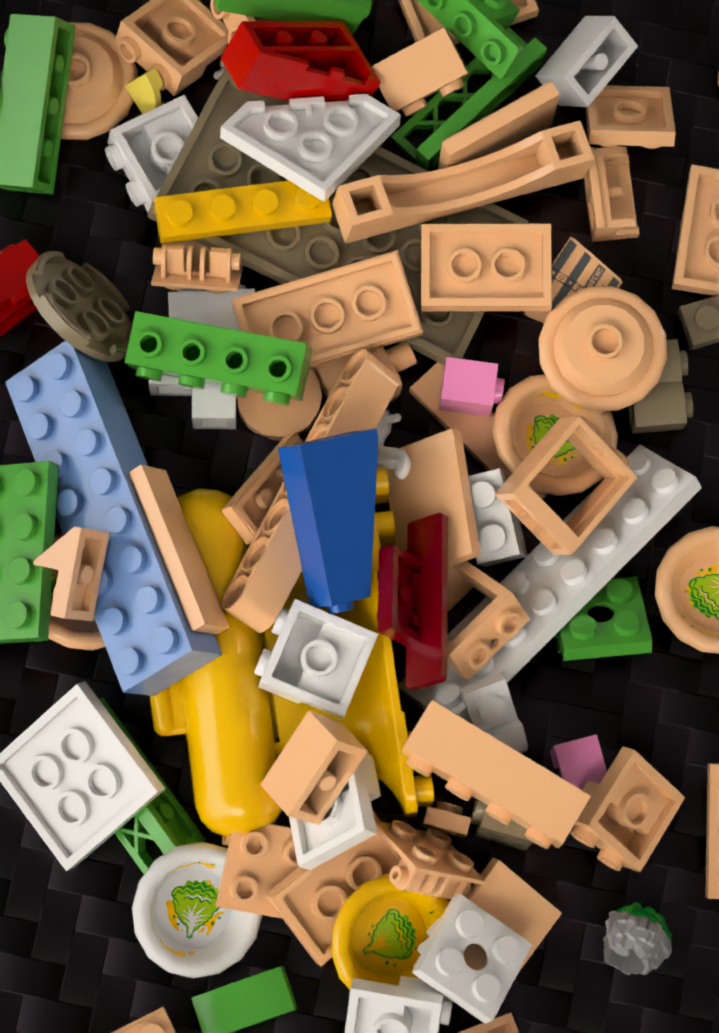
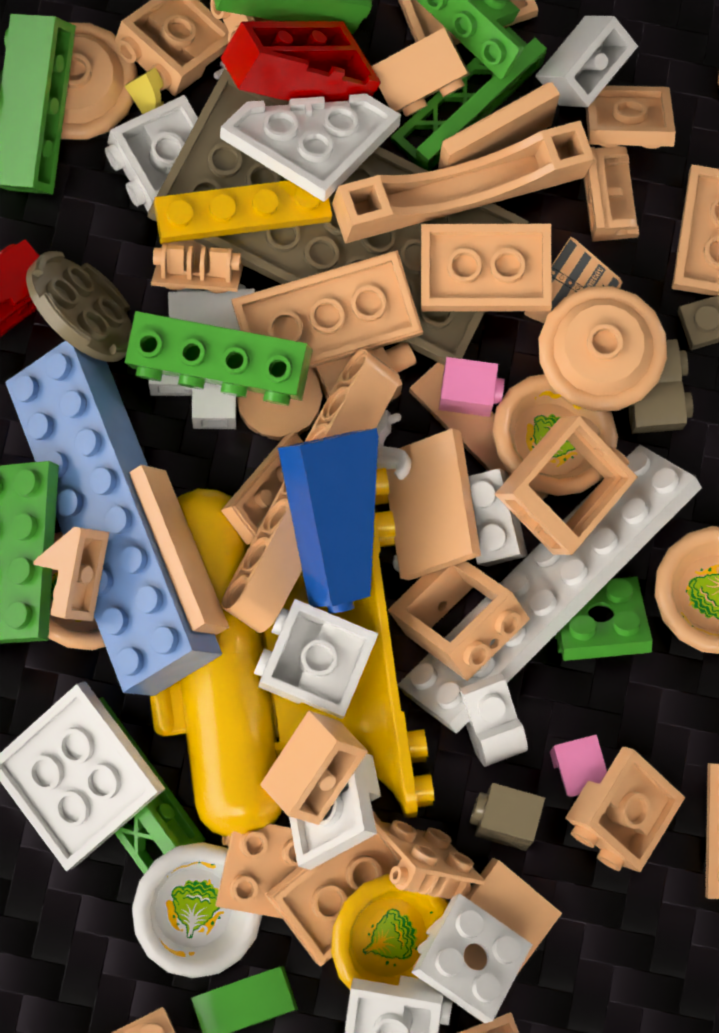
(416, 599): dark red bracket -> none
(447, 819): light nougat plate -> none
(495, 775): light nougat brick -> none
(636, 939): light grey piece -> none

